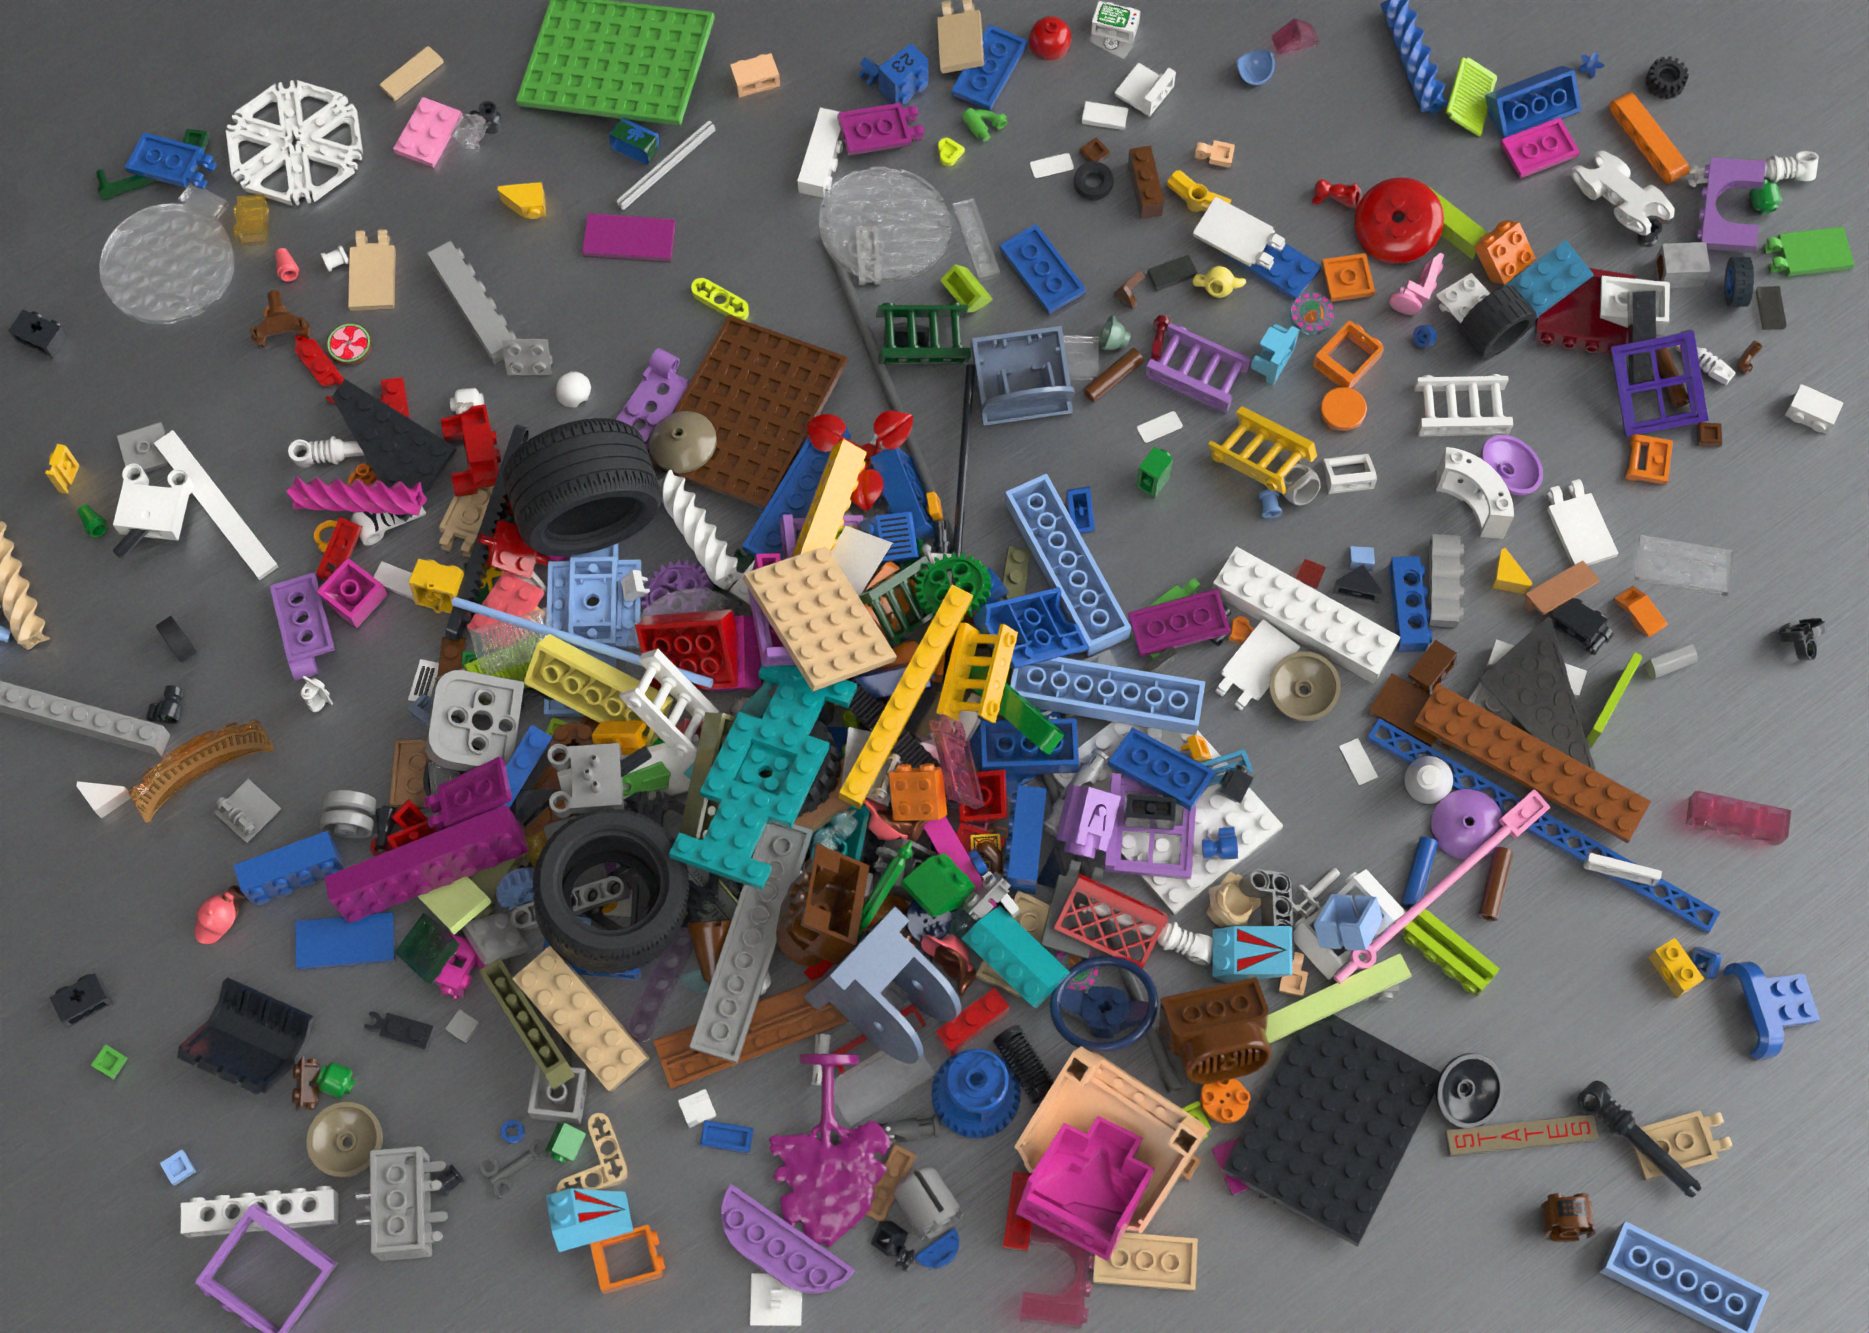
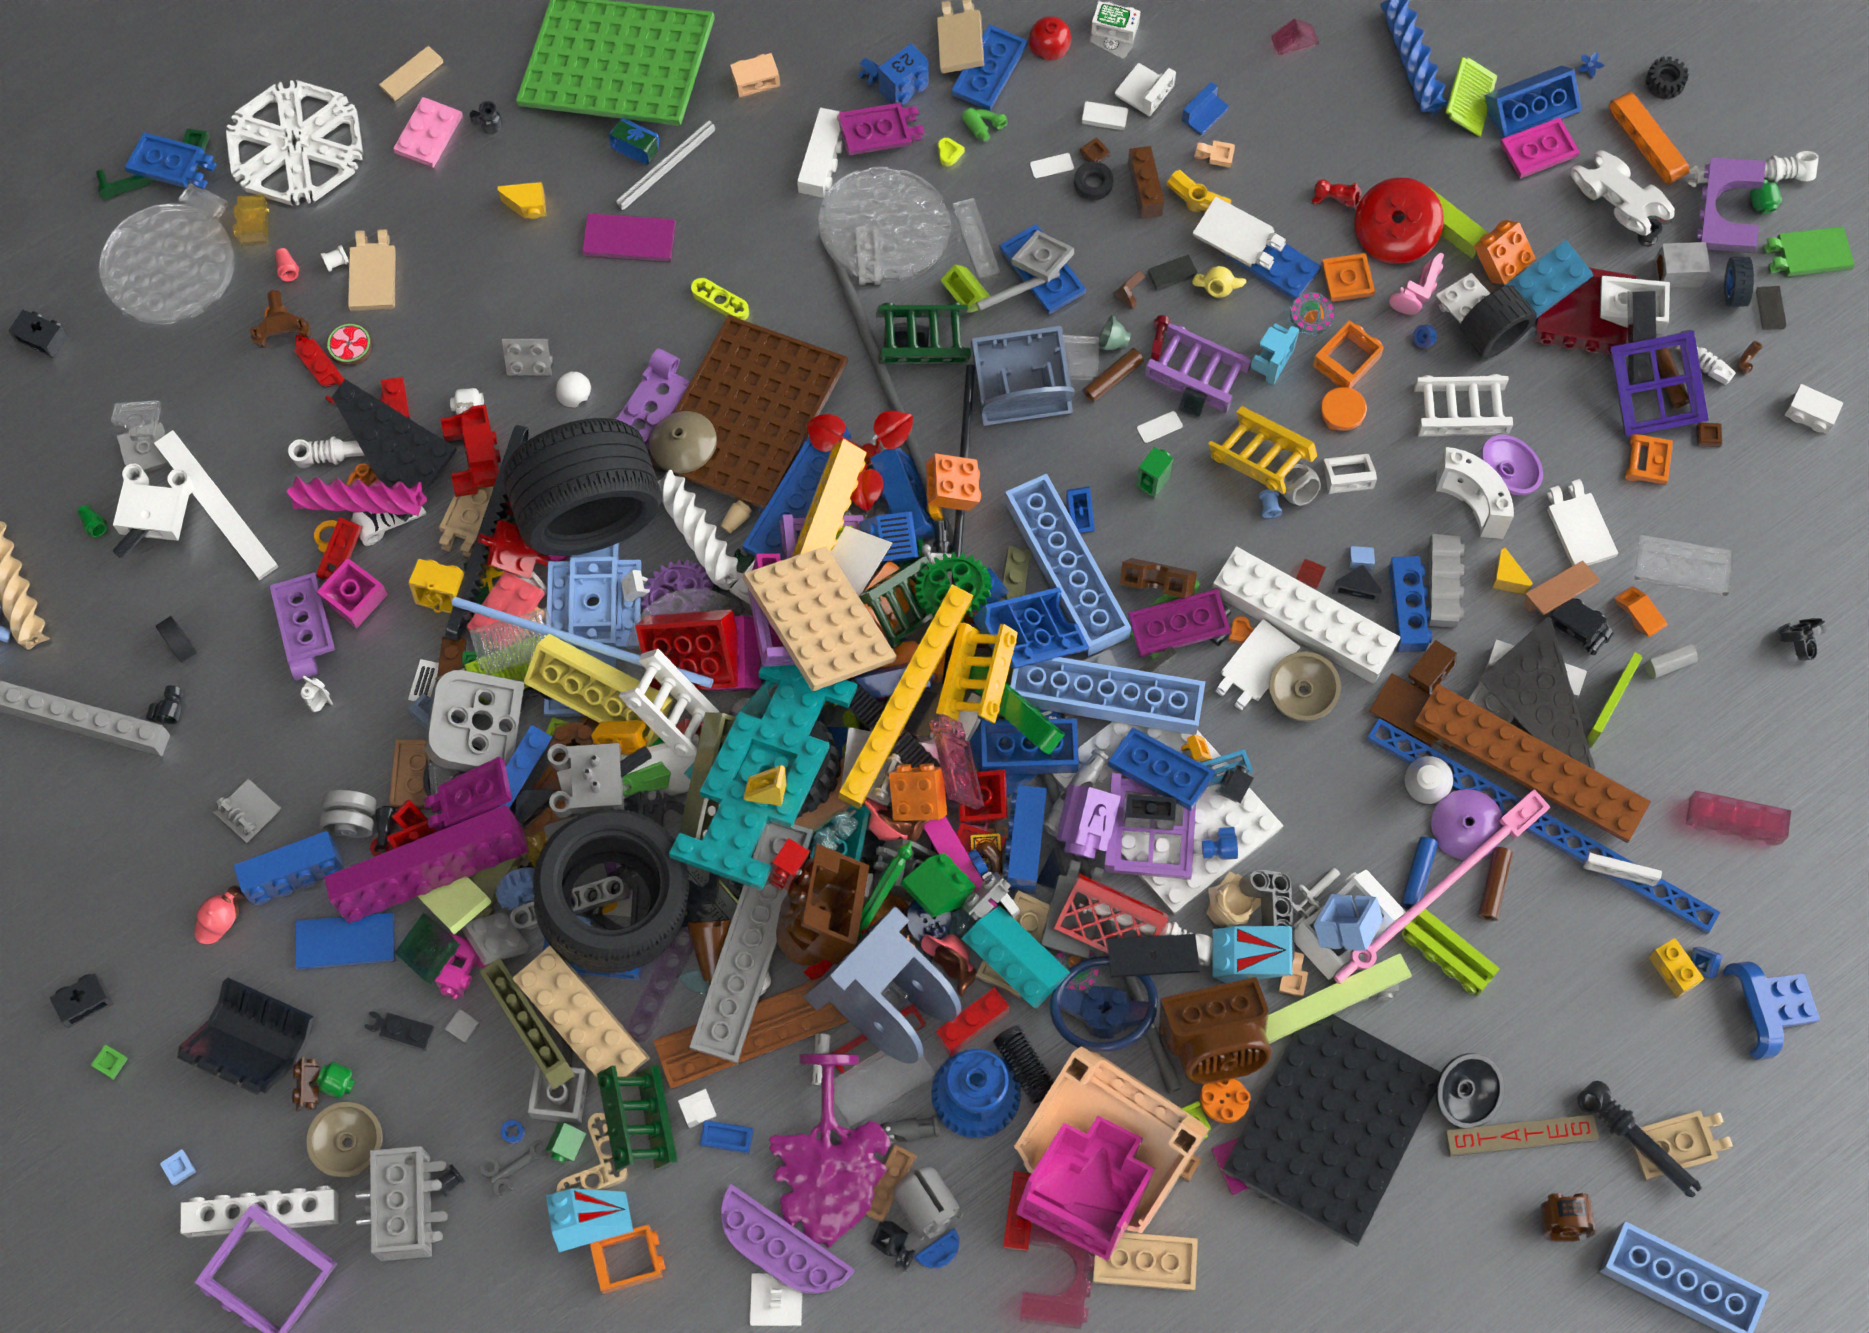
(62, 468): yellow plate -> none
(103, 797): white slope -> none
(138, 418): none -> clear tile
(194, 760): clear orange windscreen -> none
(394, 579): white tile -> none
(470, 131): clear brick -> none
(470, 299): light grey brick -> none
(655, 1113): none -> dark green fence
(736, 516): none -> tan cone
(767, 786): none -> yellow slope
(787, 864): none -> red brick
(952, 482): none -> orange brick
(1022, 287): none -> light grey bar
(1042, 256): none -> light grey plate
(1170, 579): none -> reddish brown arch
(1172, 952): none -> black piece
(1192, 401): none -> black tile
(1204, 109): none -> blue panel
(1256, 66): medium blue helmet -> none
(1358, 761): white sticker -> none

